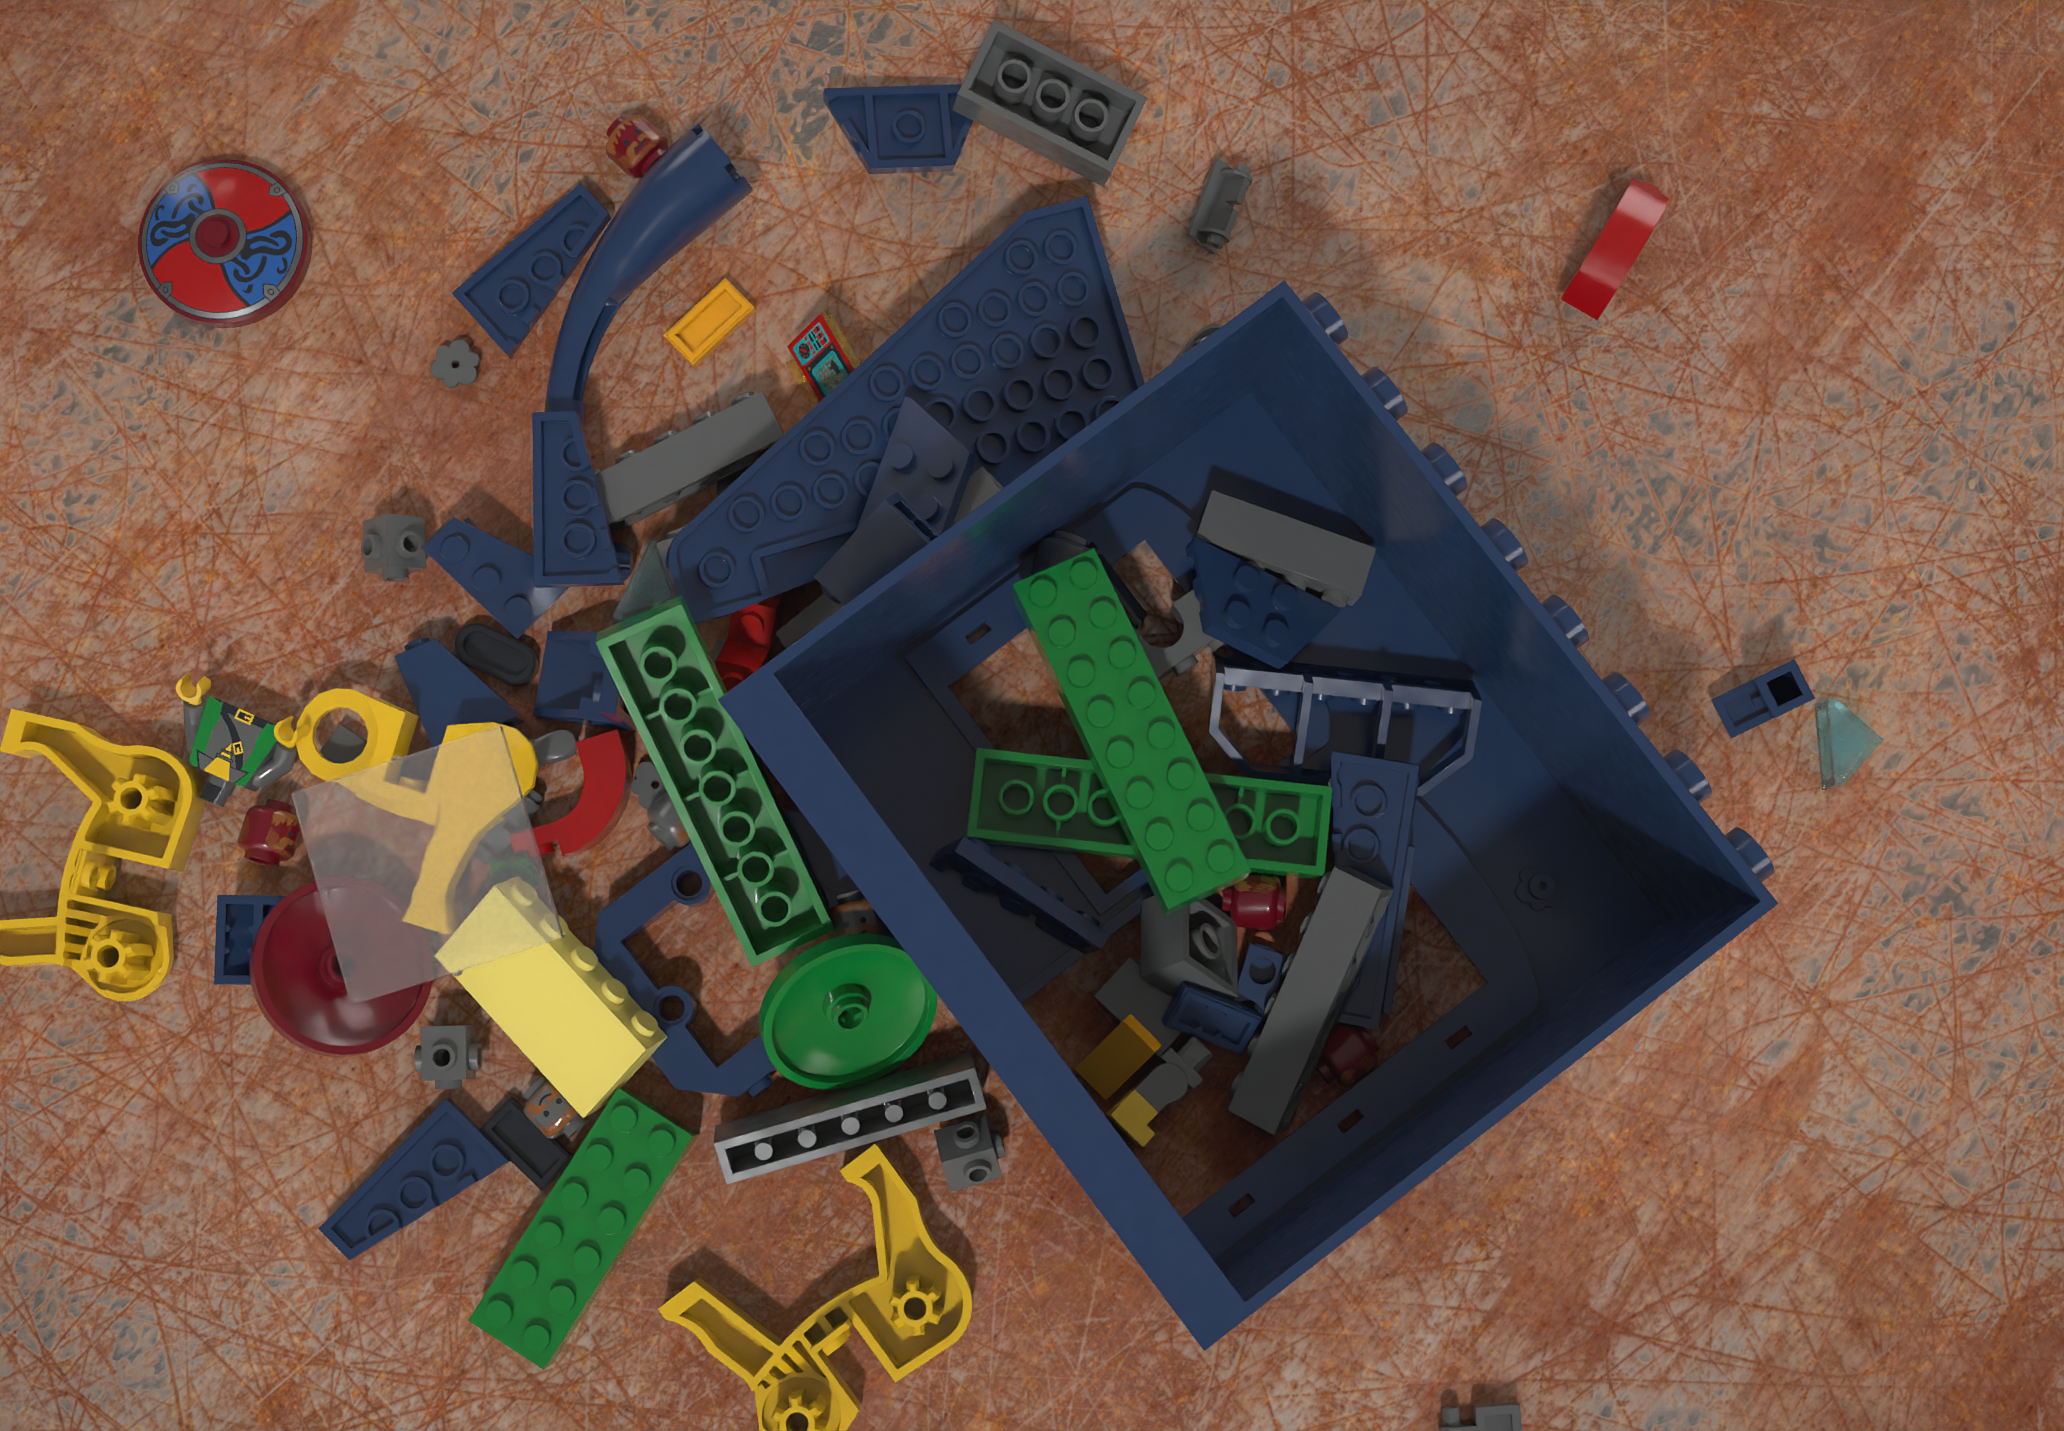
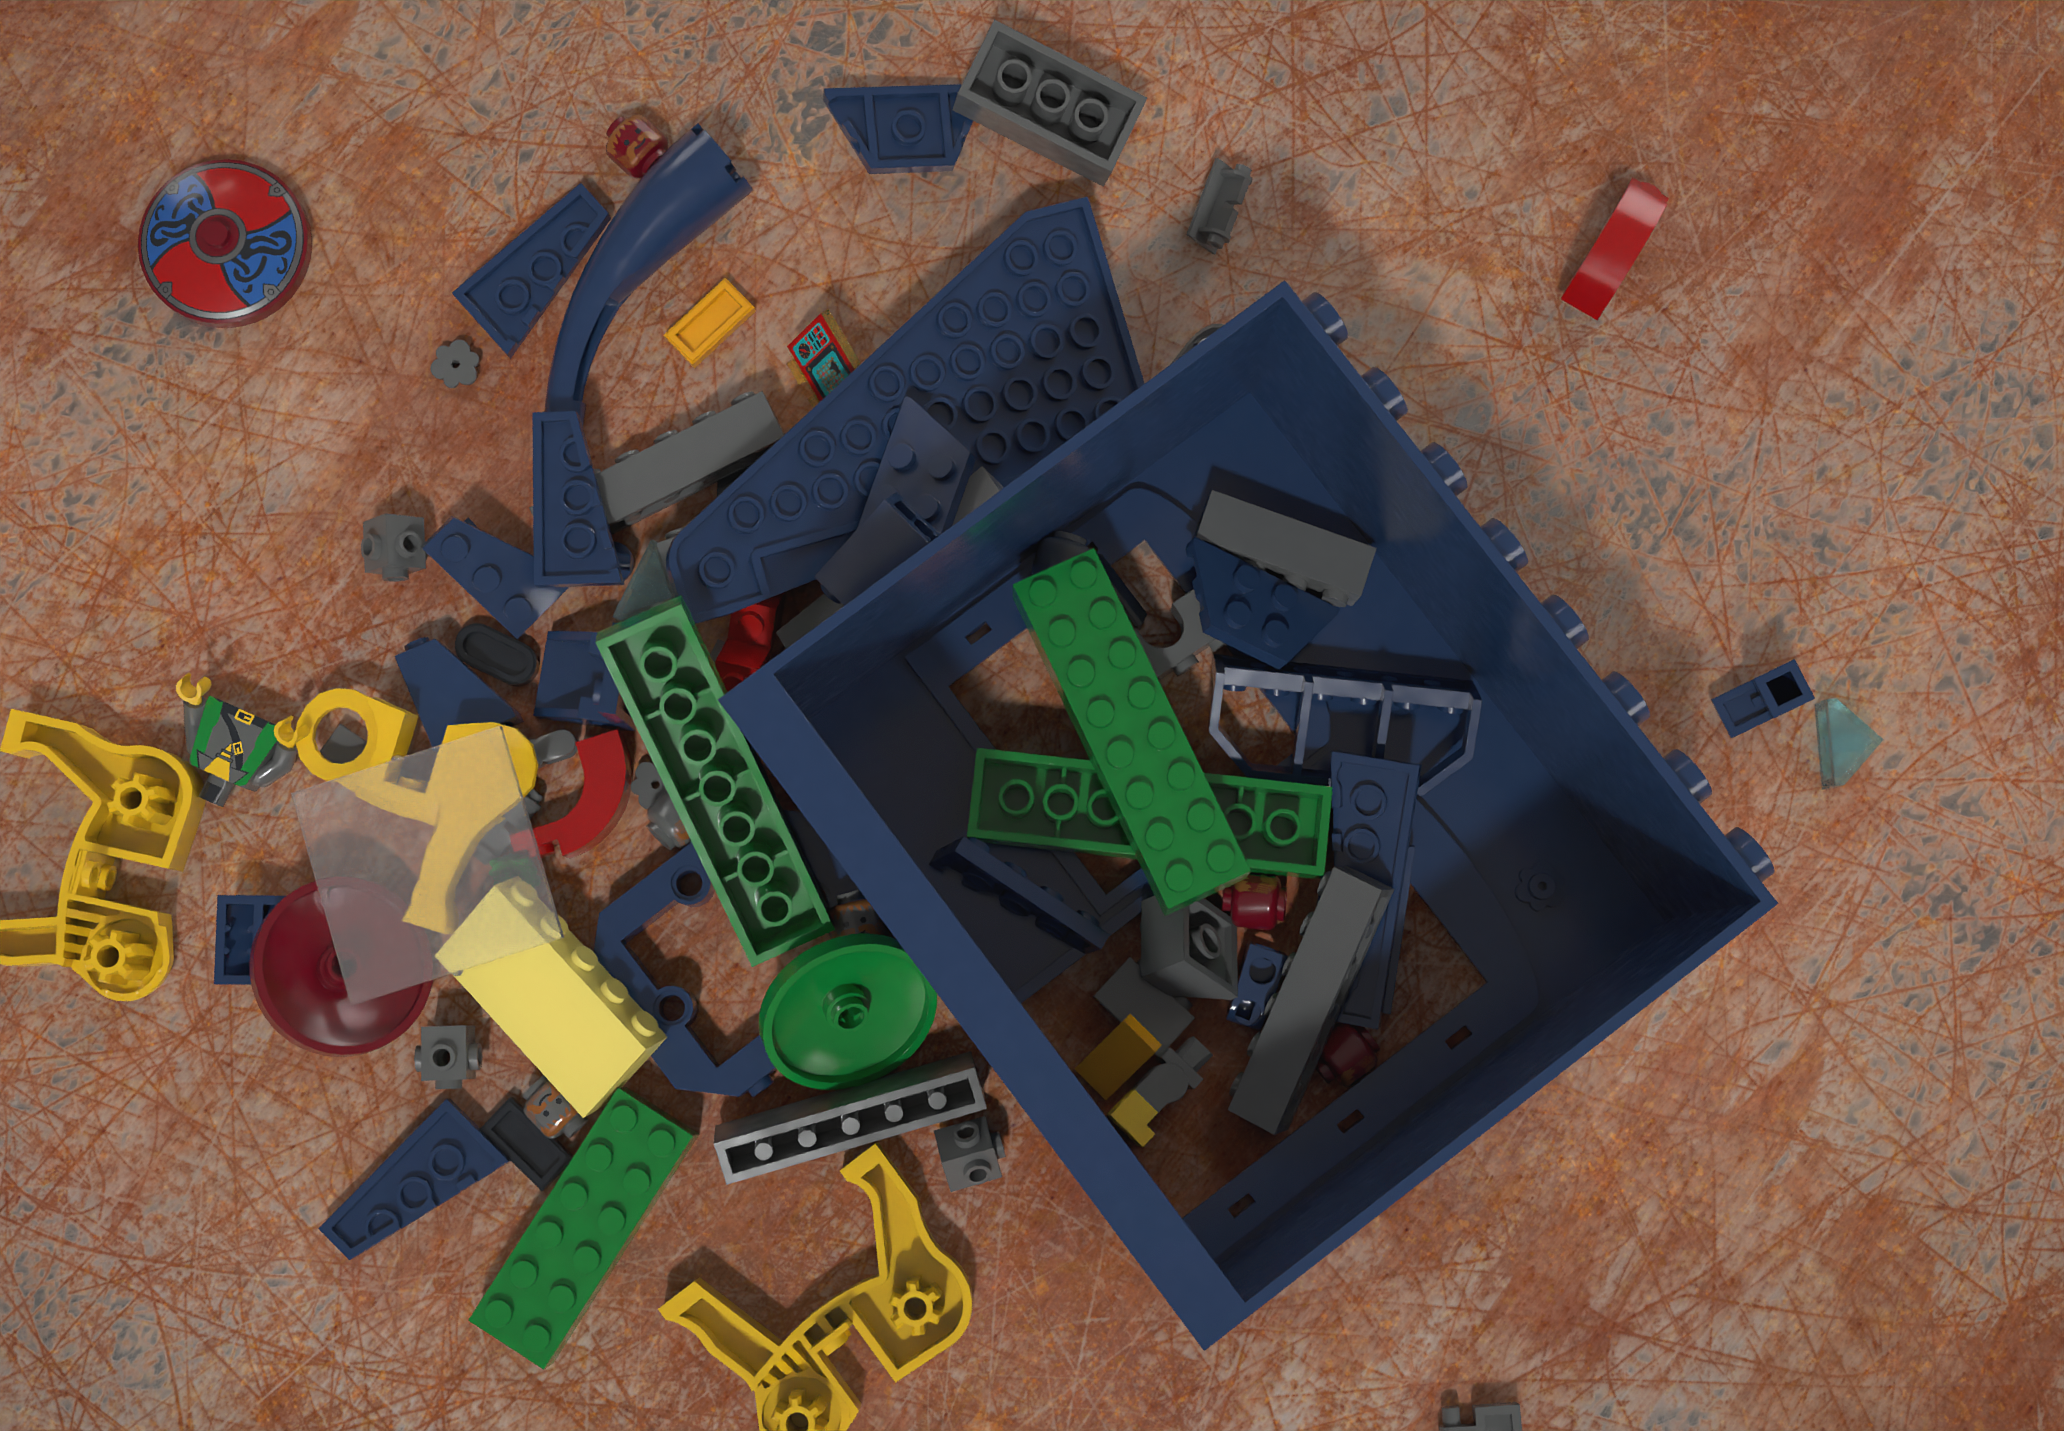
(269, 833): dark red head -> none
(1211, 1018): dark blue plate -> none

